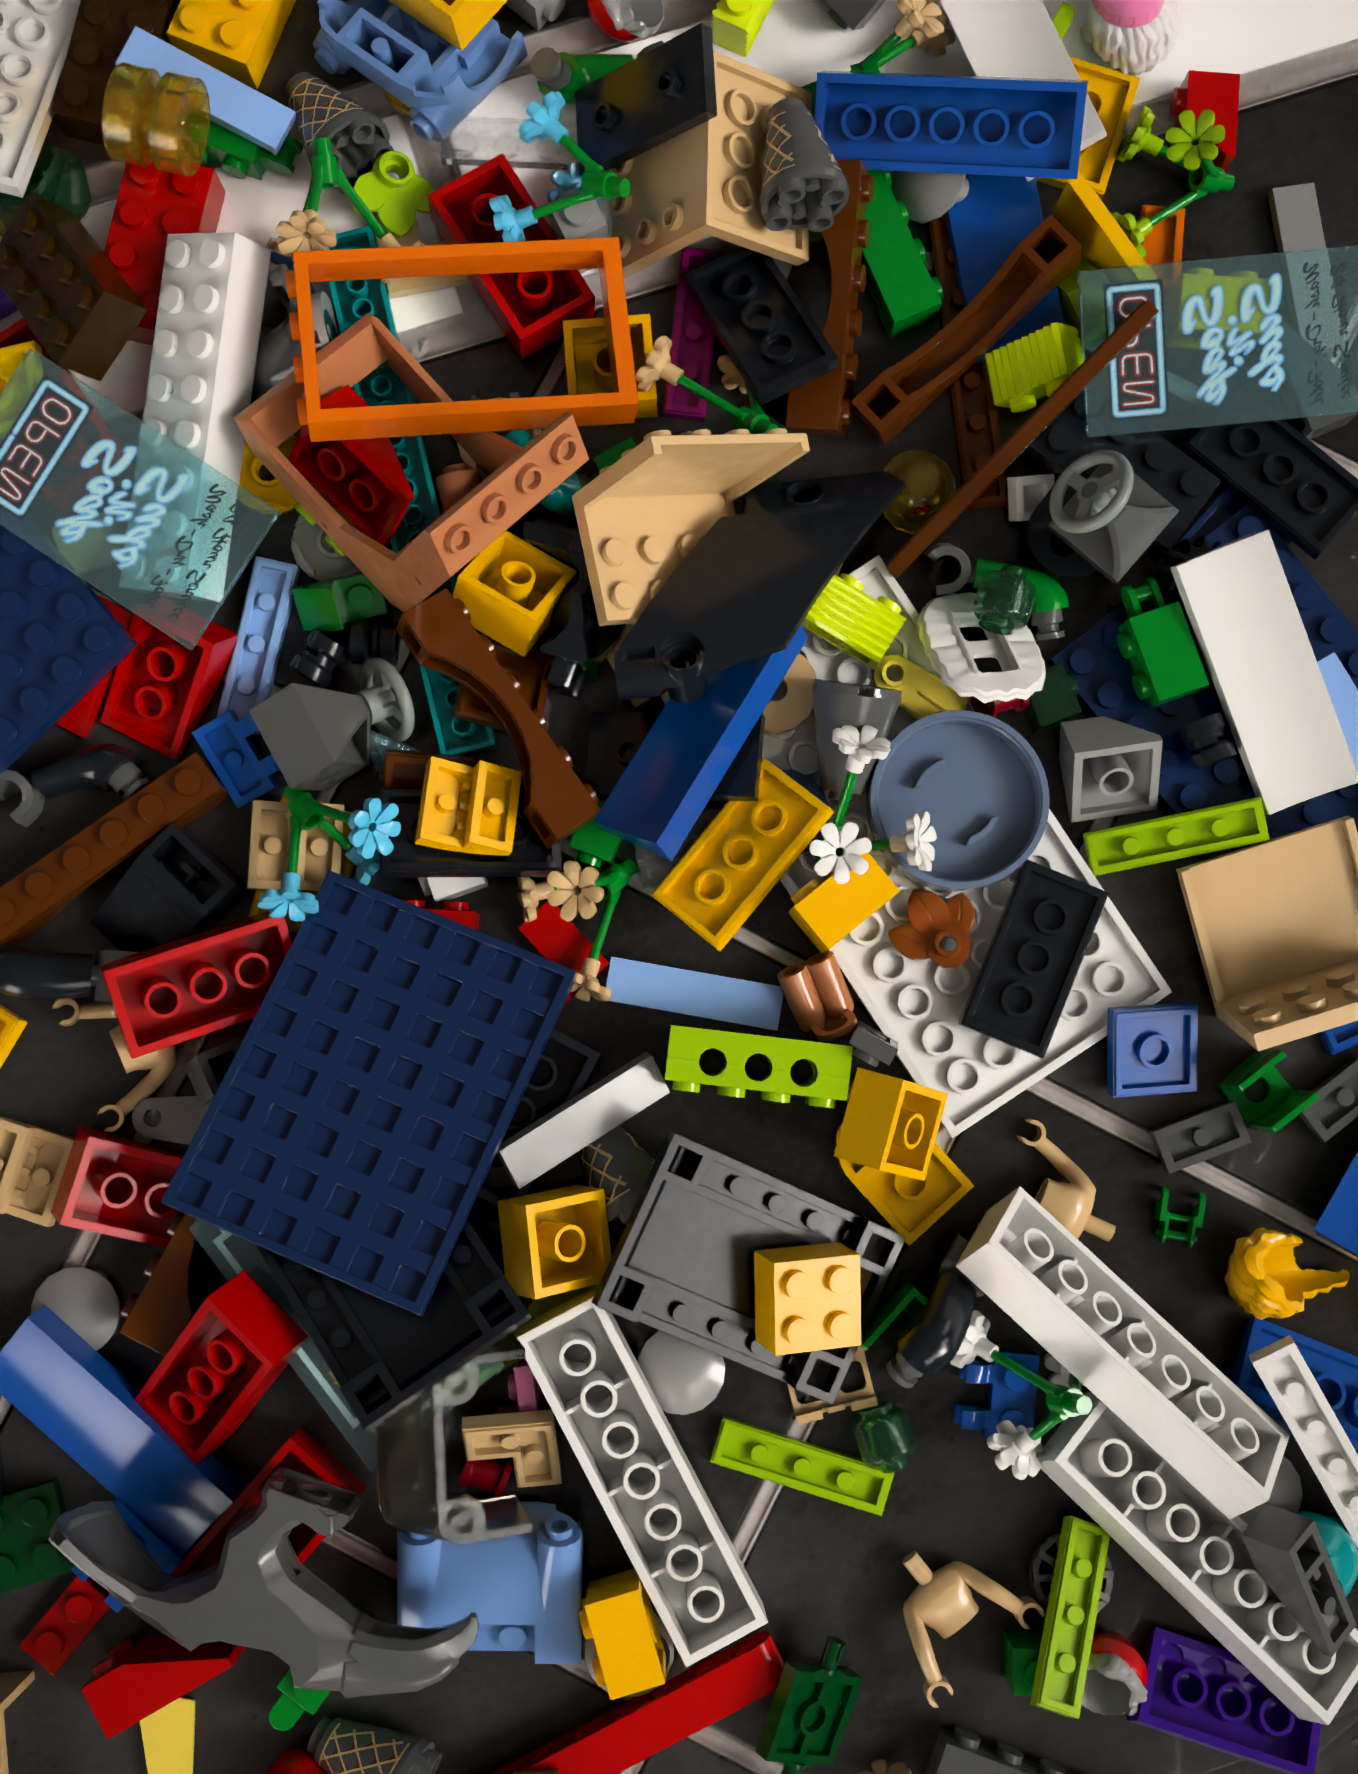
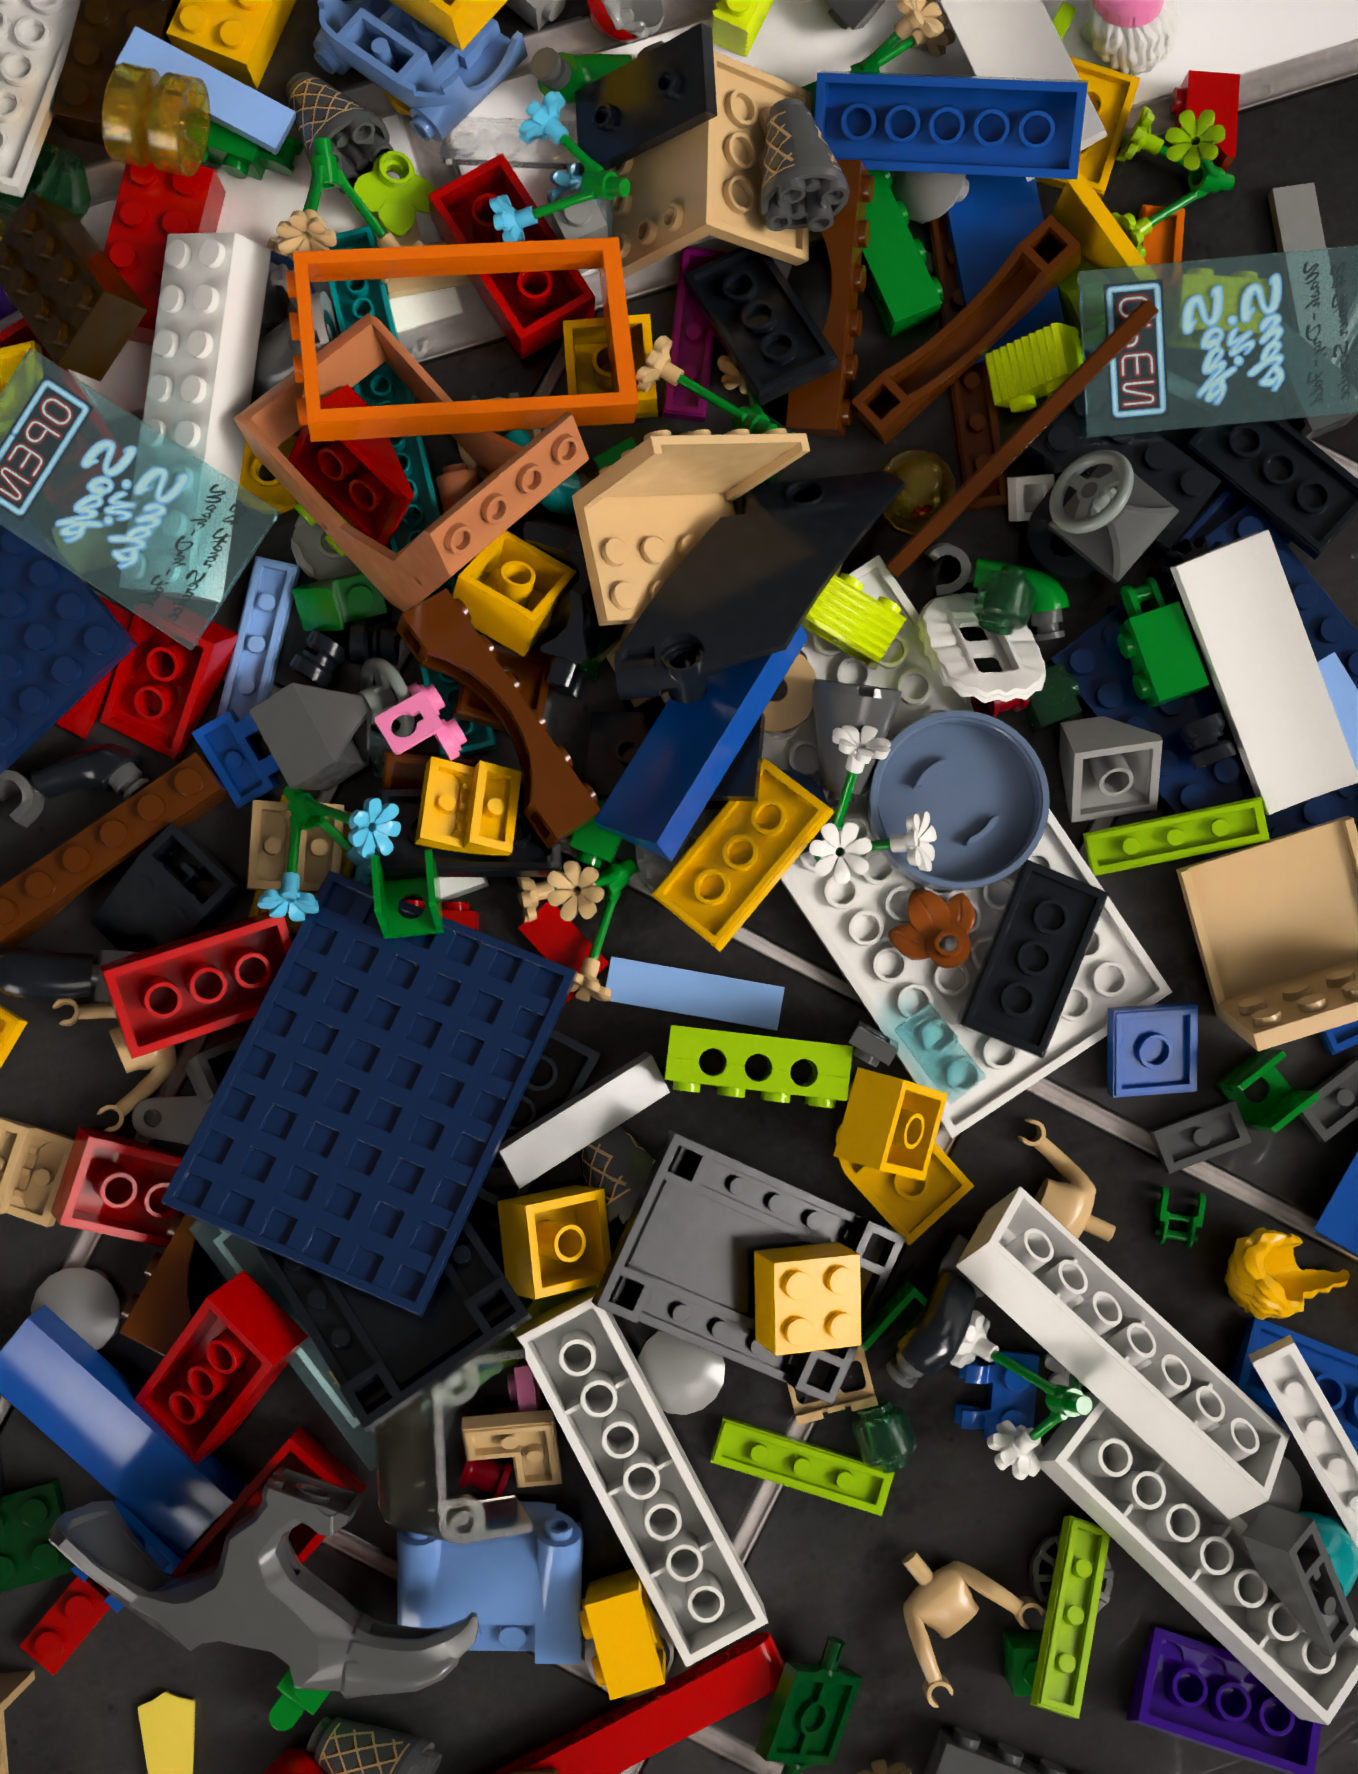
(150, 1675): red slope -> none
(389, 894): none -> green piece
(427, 703): none -> bright pink bracket
(819, 997): nougat piece -> none
(835, 909): yellow brick -> none
(921, 689): light yellow piece -> none
(940, 1053): none -> clear light blue slope
(1114, 1676): light grey hair -> none

